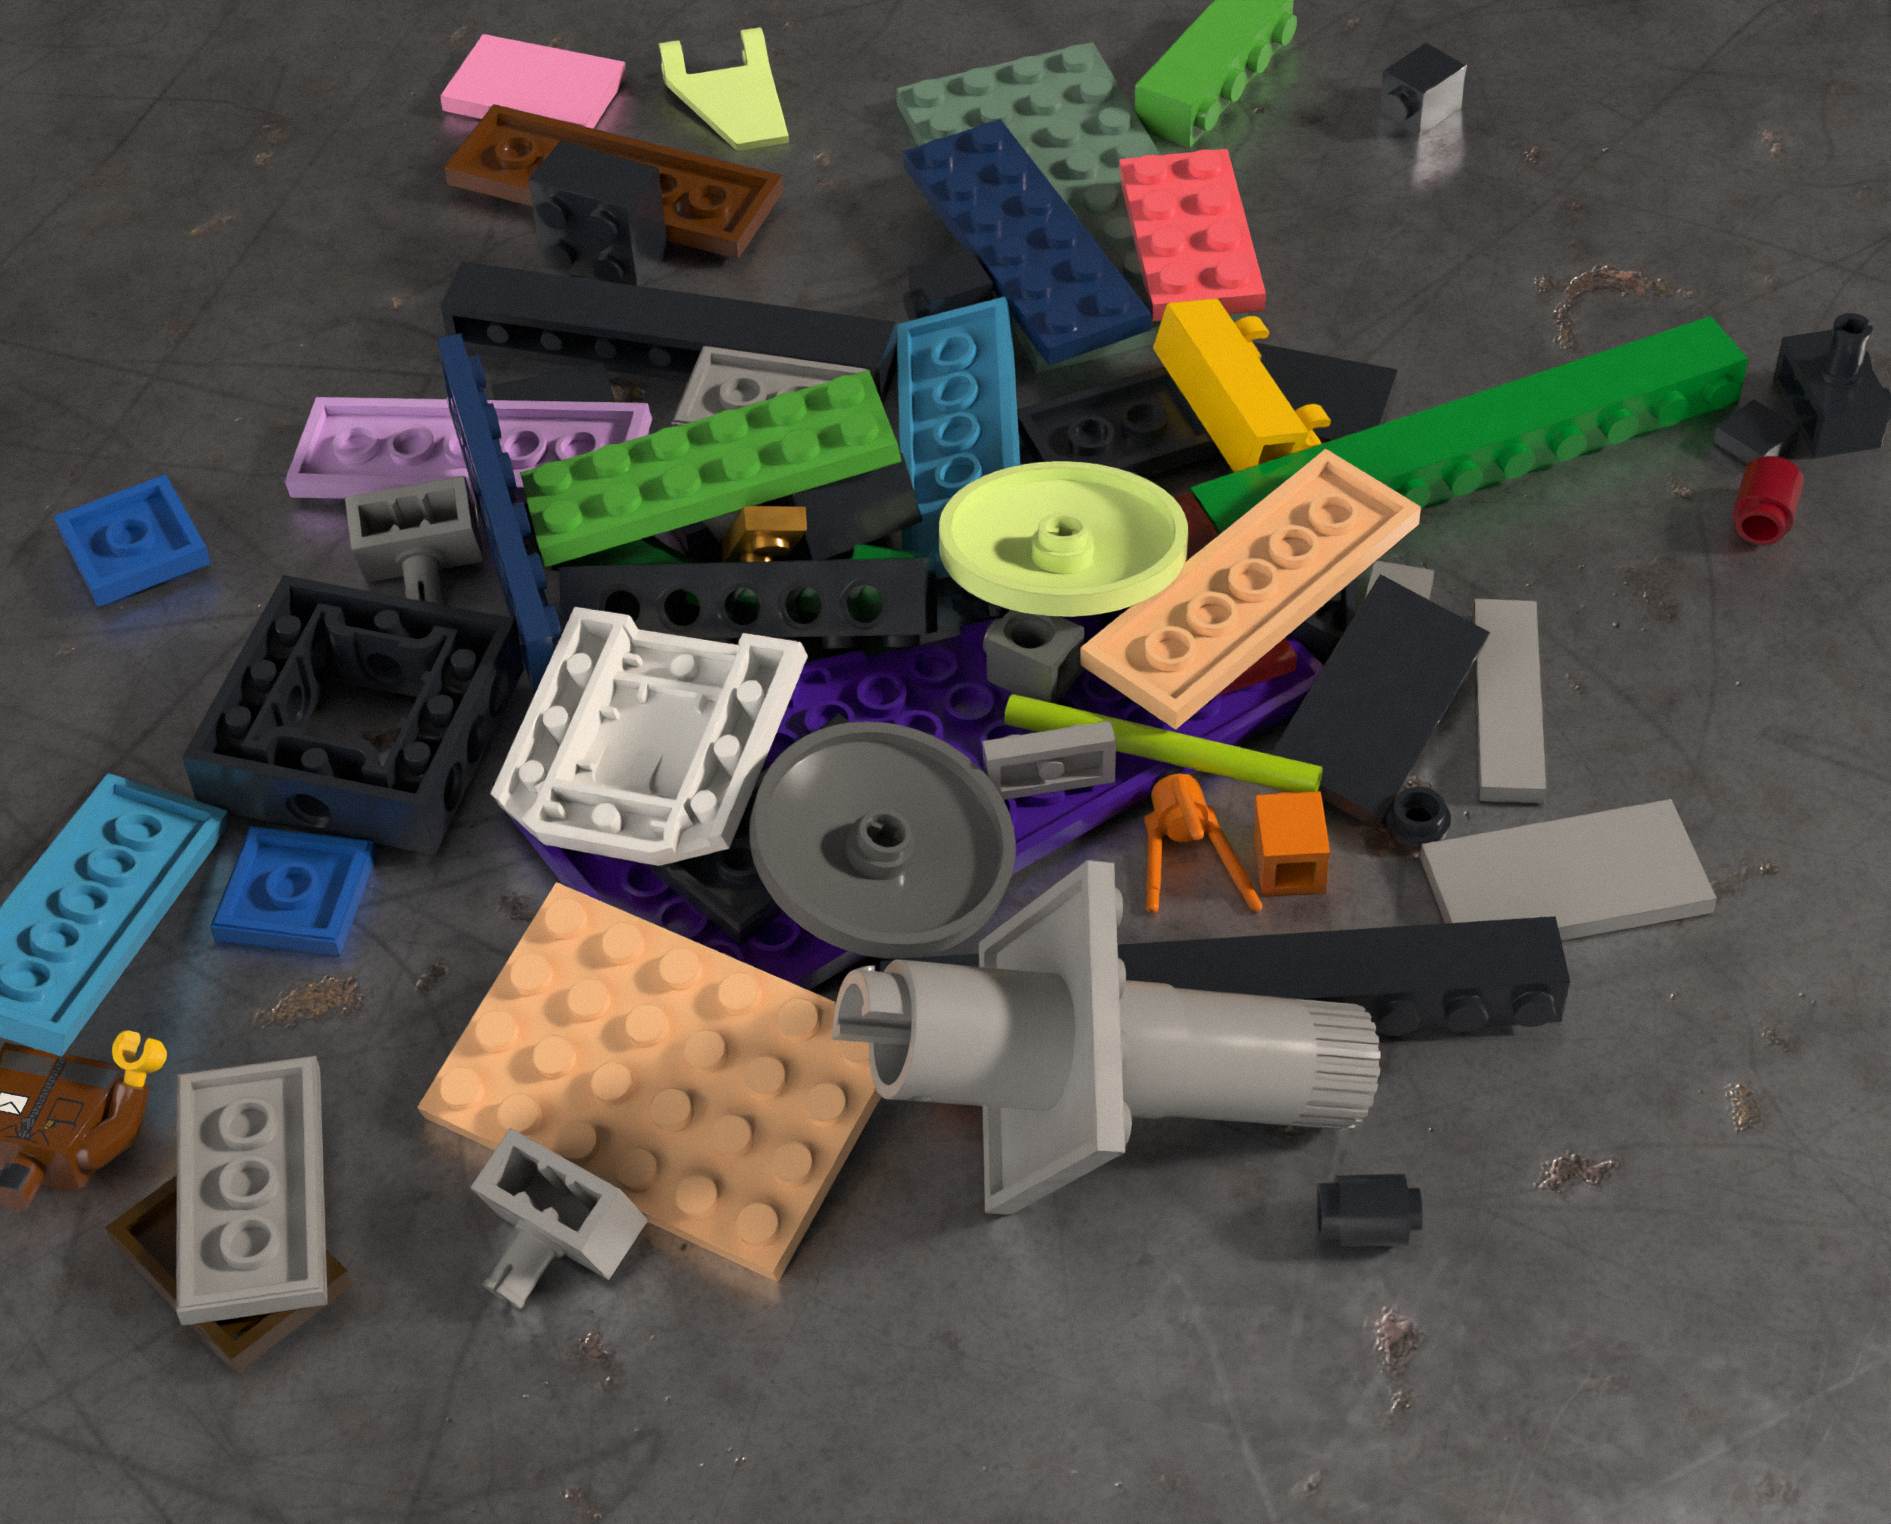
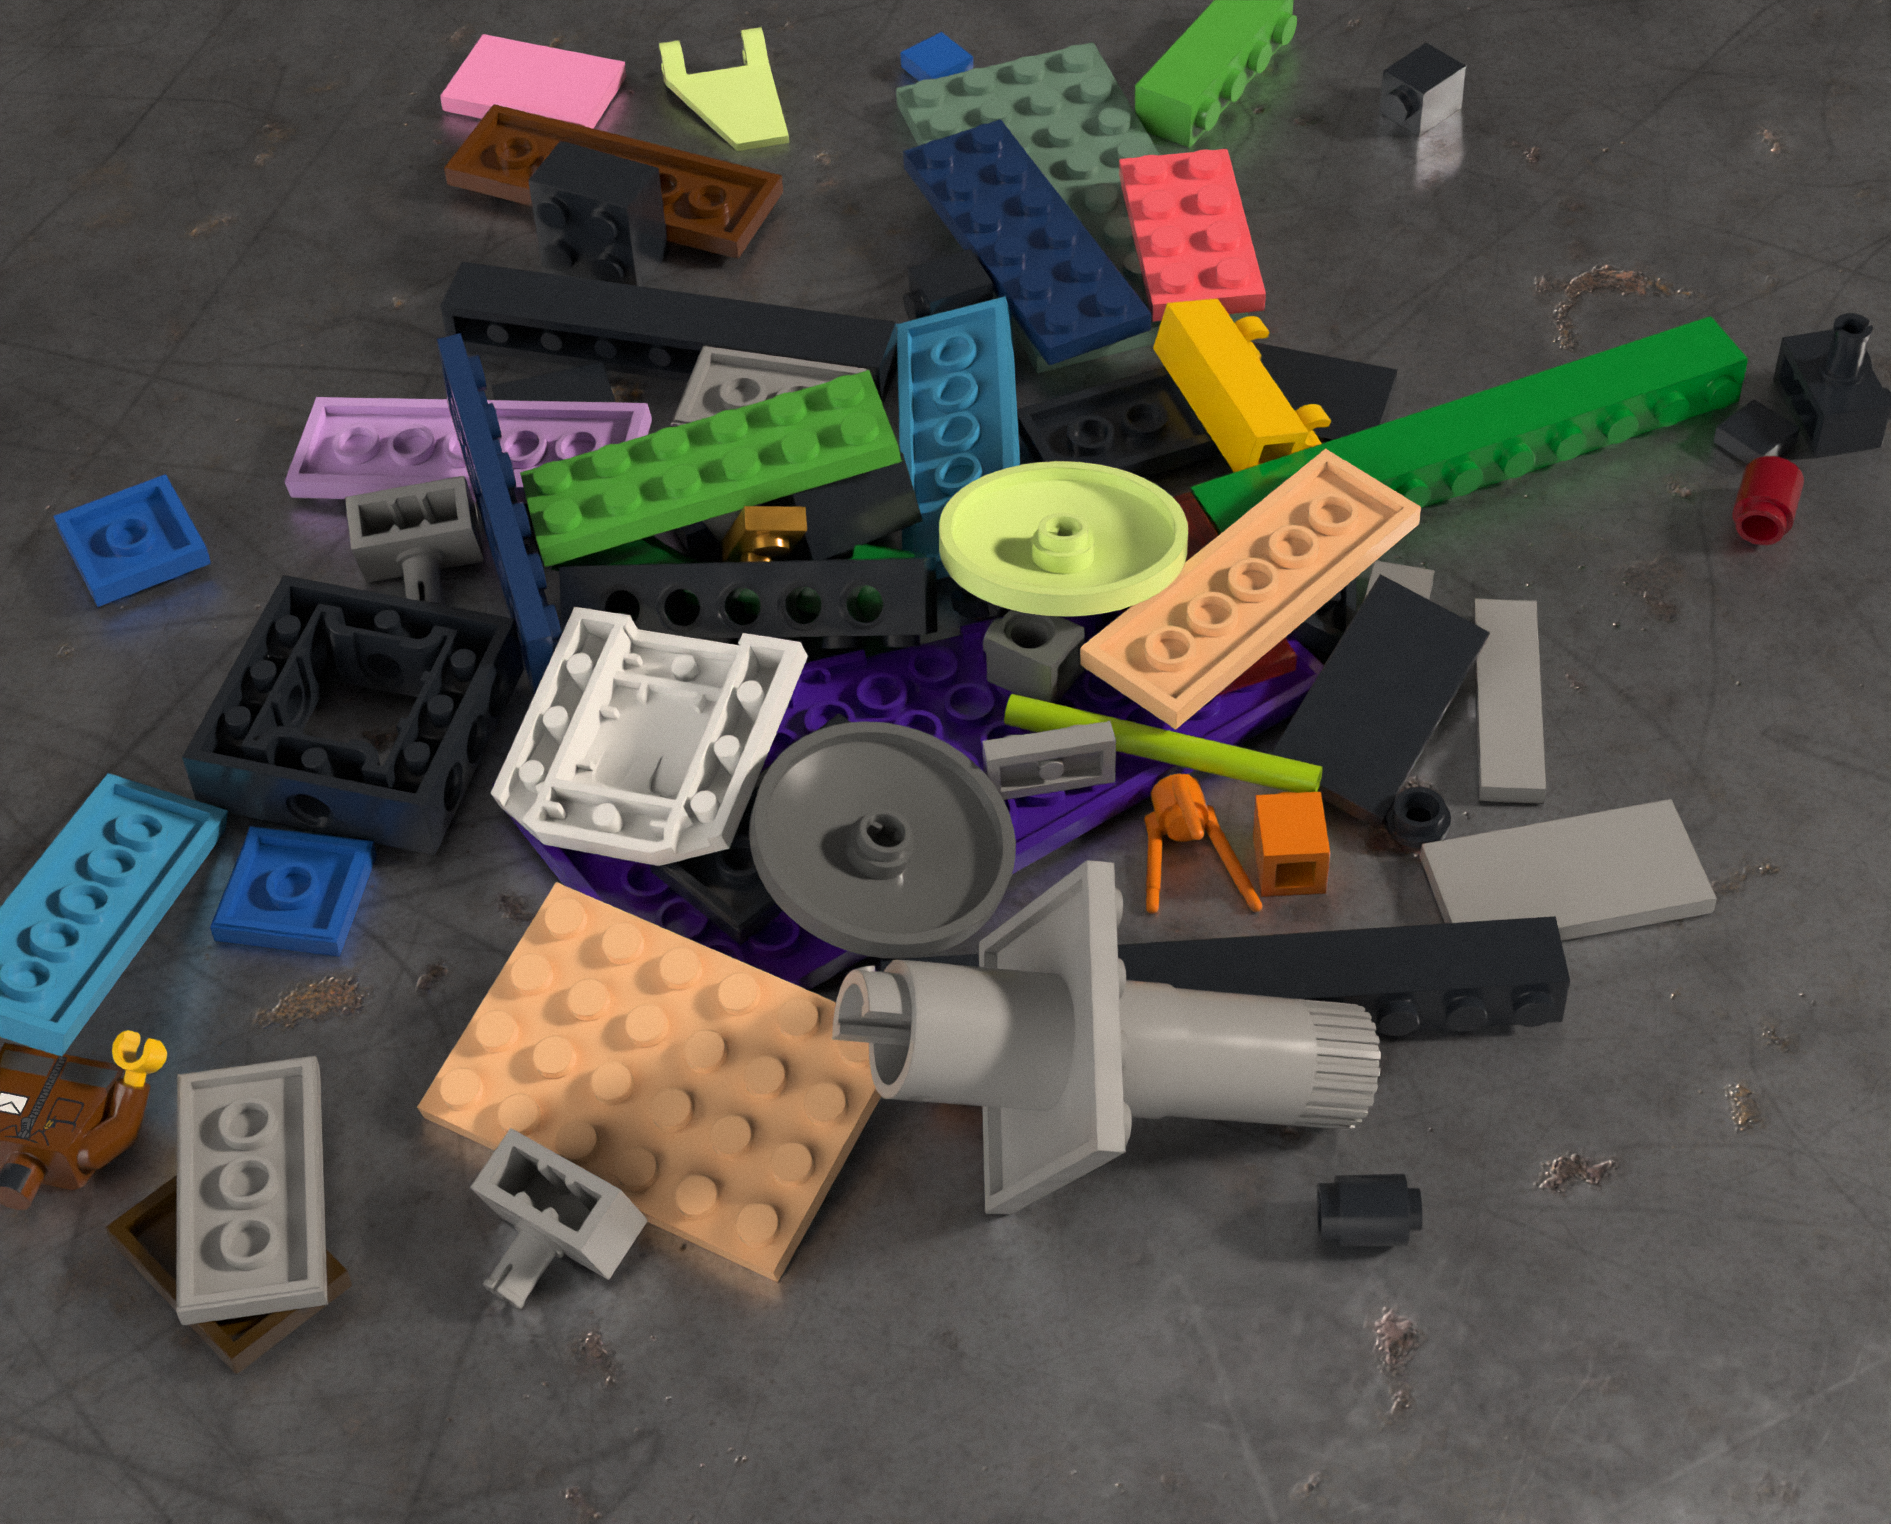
(935, 58): none -> blue tile

